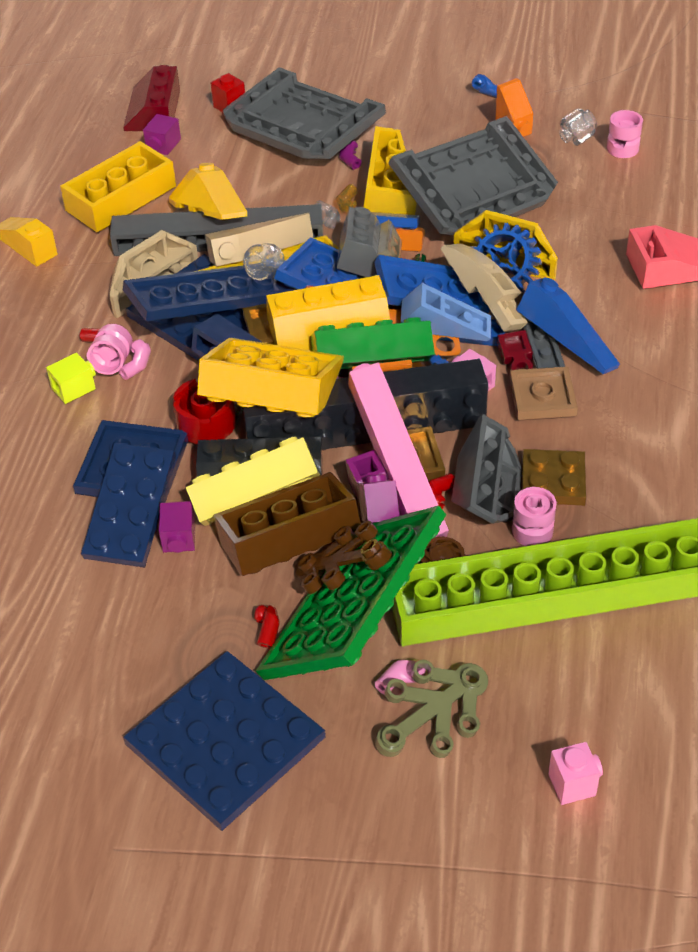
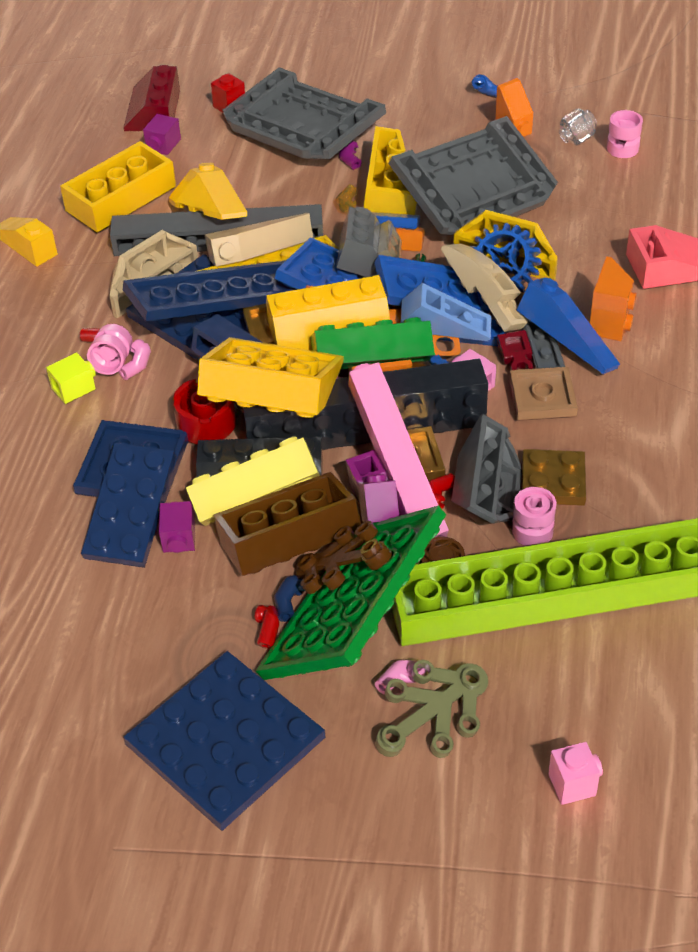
(263, 261): clear head -> none
(289, 587): none -> dark blue arm
(330, 213): clear arm -> none
(612, 301): none -> orange slope

